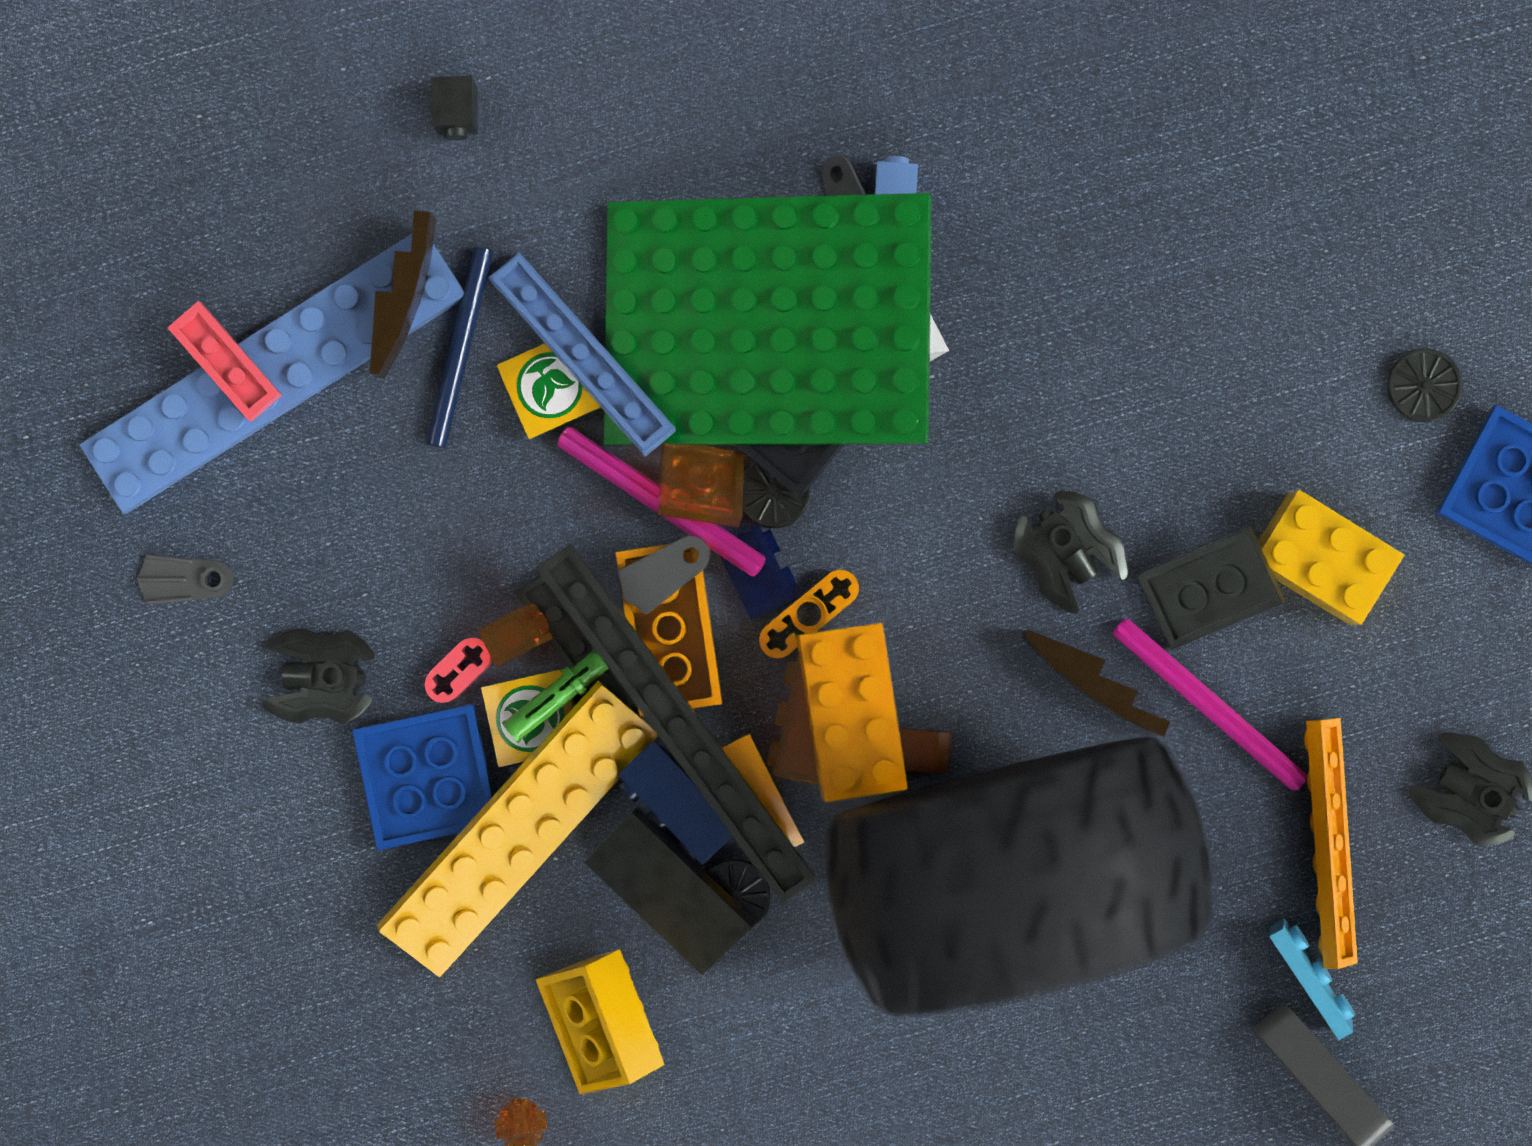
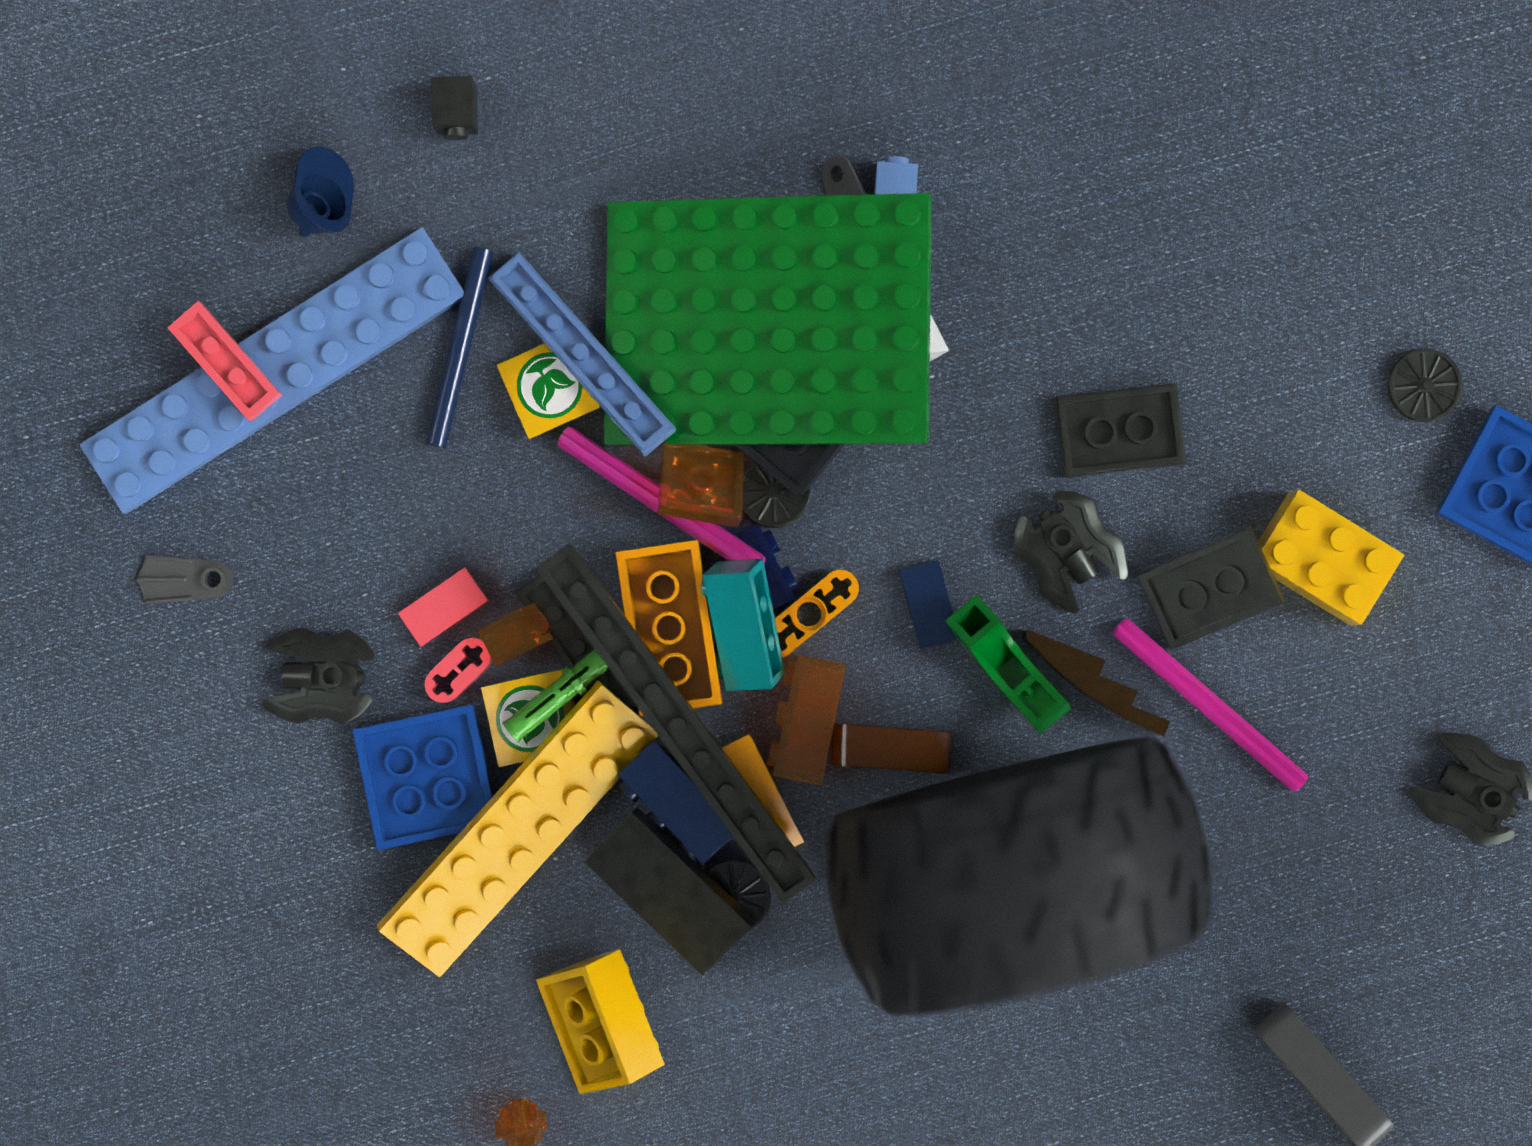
(321, 192): none -> dark blue piece
(397, 309): dark brown slope -> none
(443, 607): none -> coral tile
(662, 573): dark grey piece -> none
(743, 624): none -> teal brick
(852, 712): light orange brick -> none
(927, 603): none -> dark blue tile
(1006, 664): none -> green arch
(1119, 430): none -> pearl dark grey tile
(1313, 977): medium azure plate -> none
(1331, 839): light orange plate -> none

